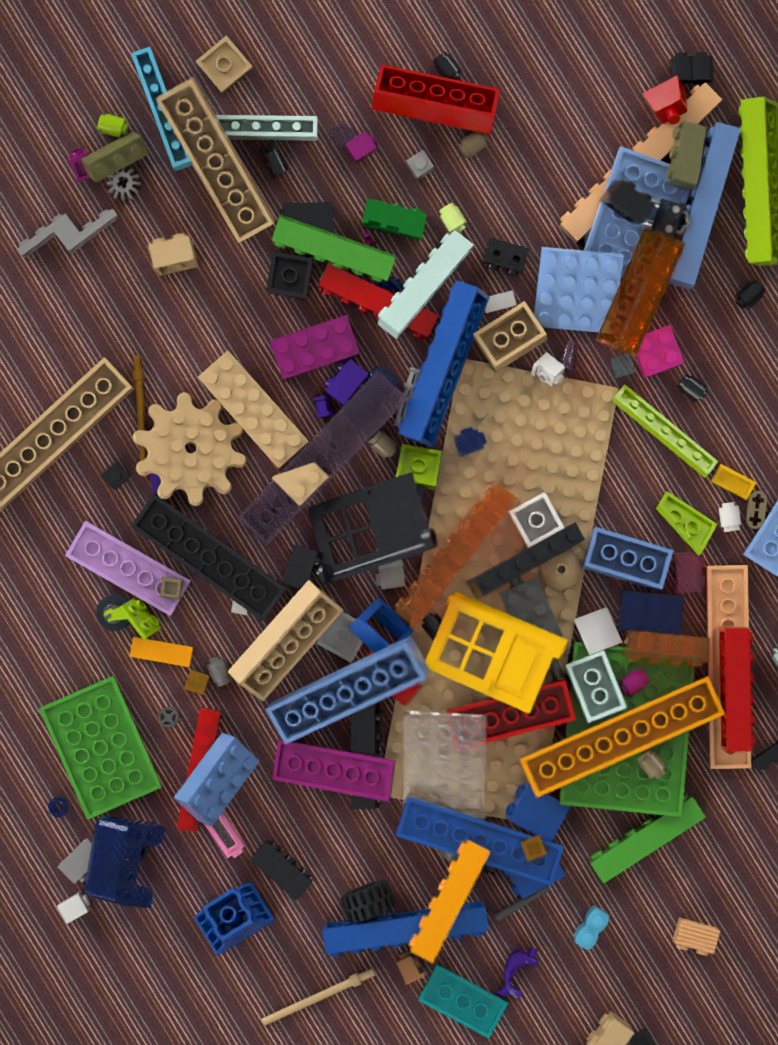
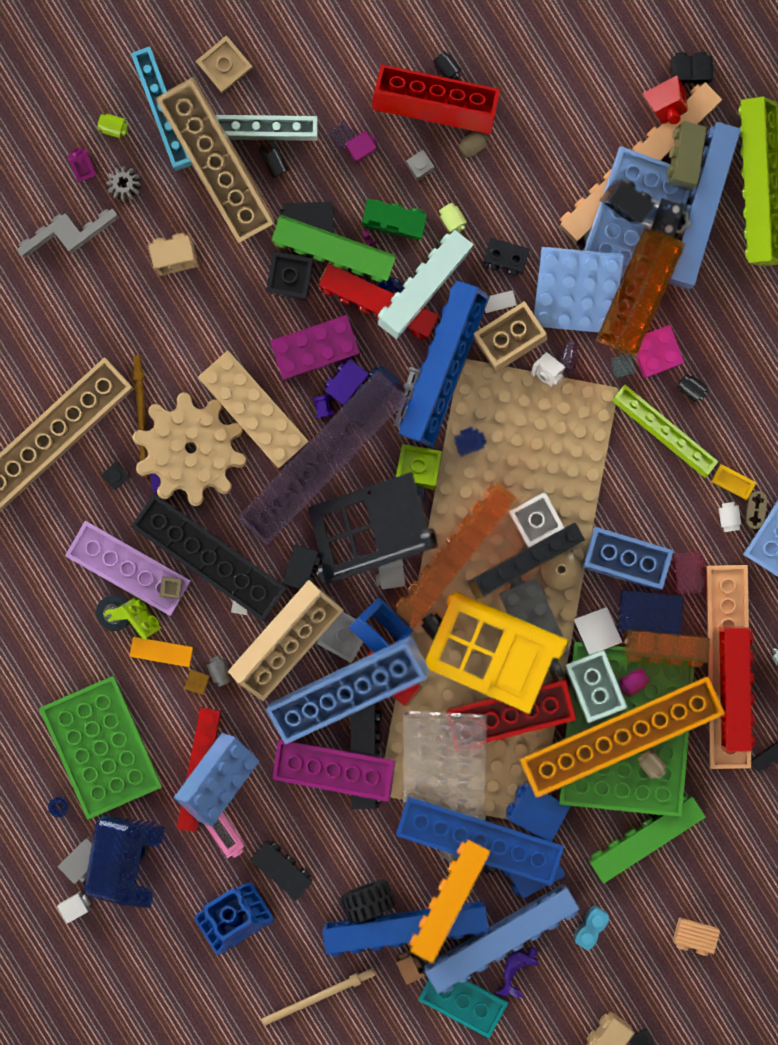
(114, 156): olive brick -> none
(165, 717): dark grey wheel -> none
(301, 481): tan wing -> none
(383, 444): dark tan brick -> none
(501, 938): none -> medium blue brick
(519, 904): dark grey bar -> none
(533, 848): pearl gold tile -> none
(687, 521): lime wing -> none
(749, 295): black brick -> none

